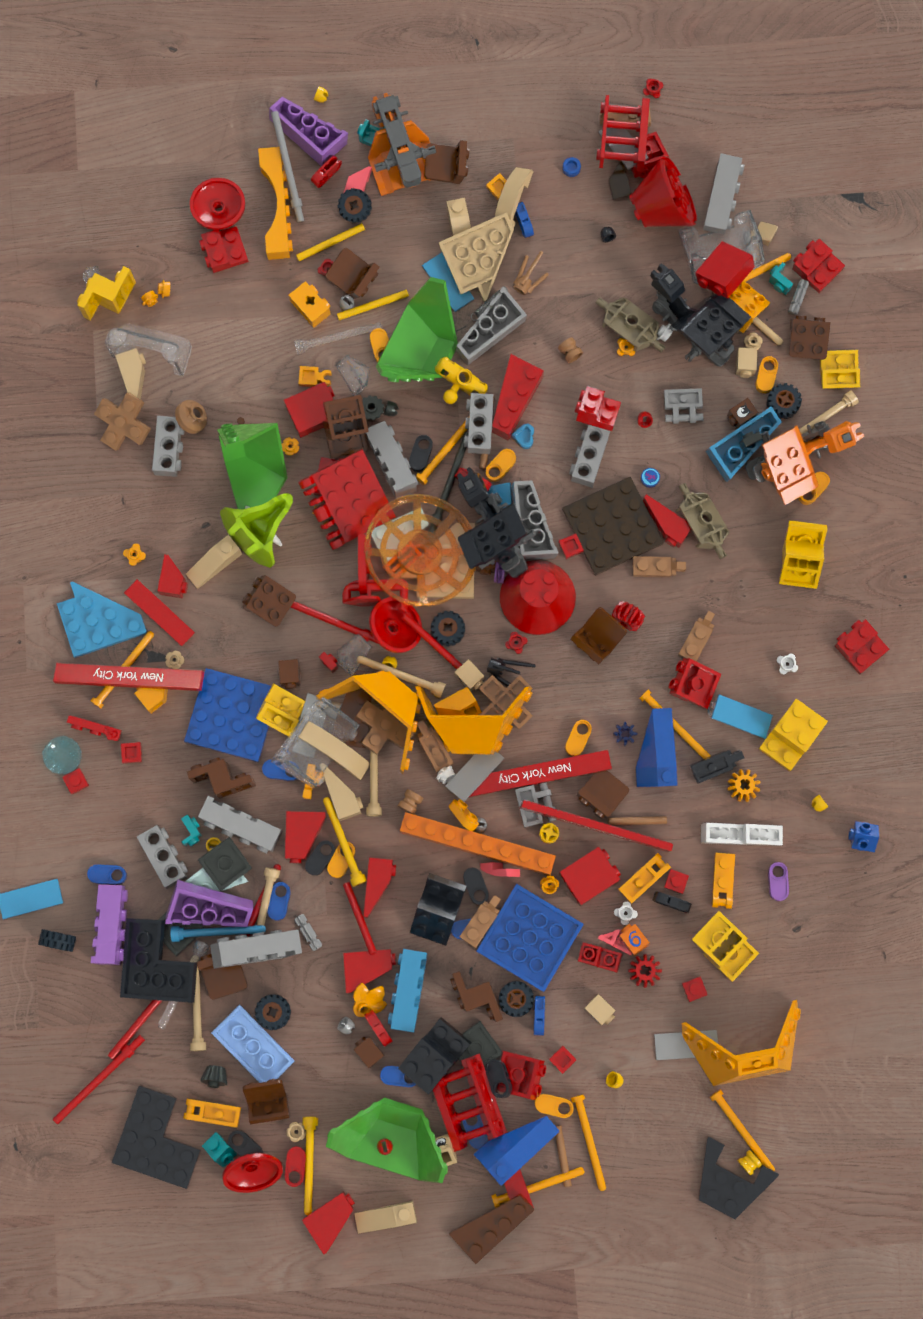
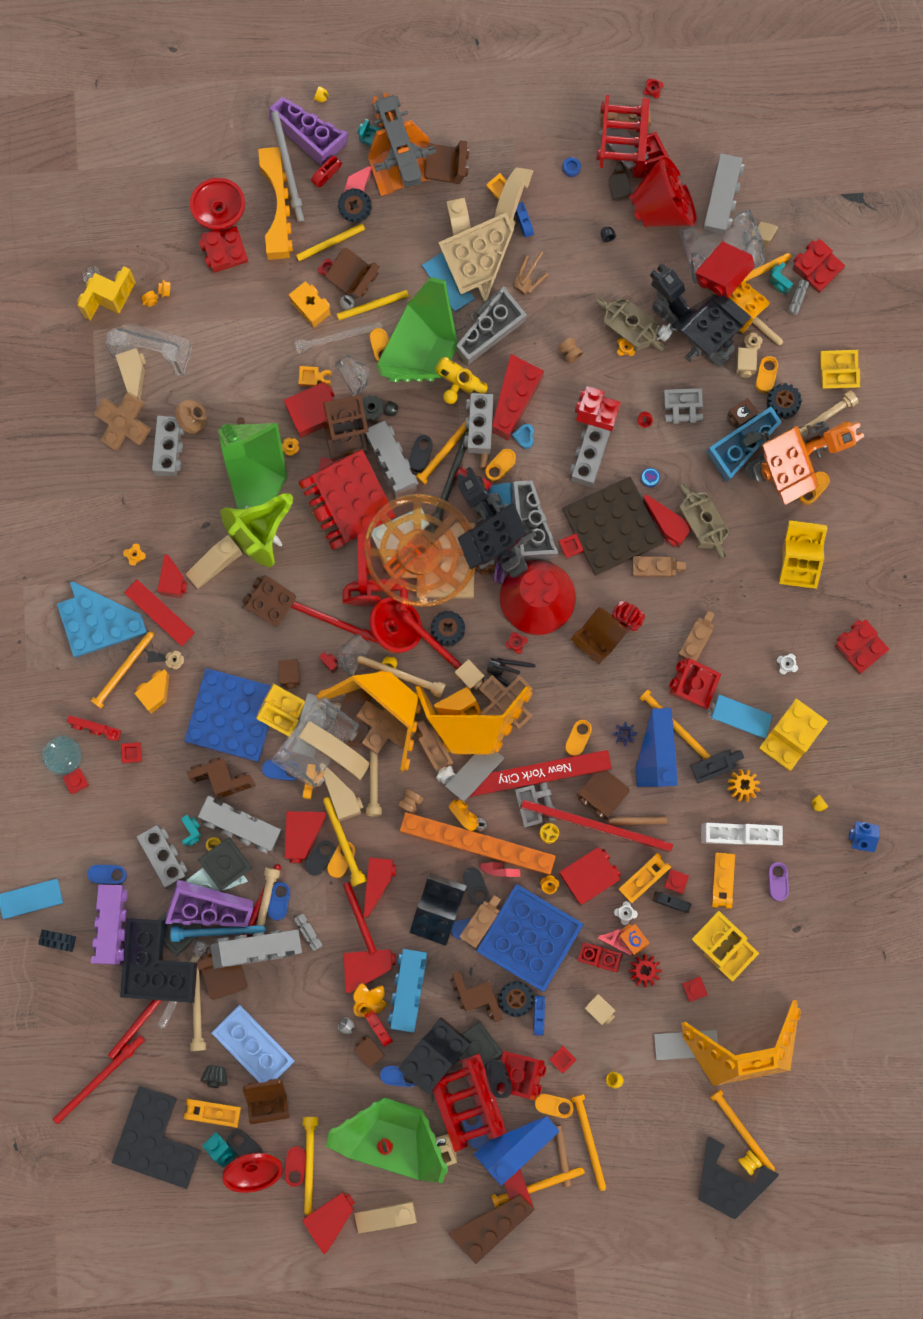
(128, 677): tile -> none
(279, 1009): black wheel -> none
(291, 1132): tan plate -> none
(809, 337): reddish brown bracket -> none

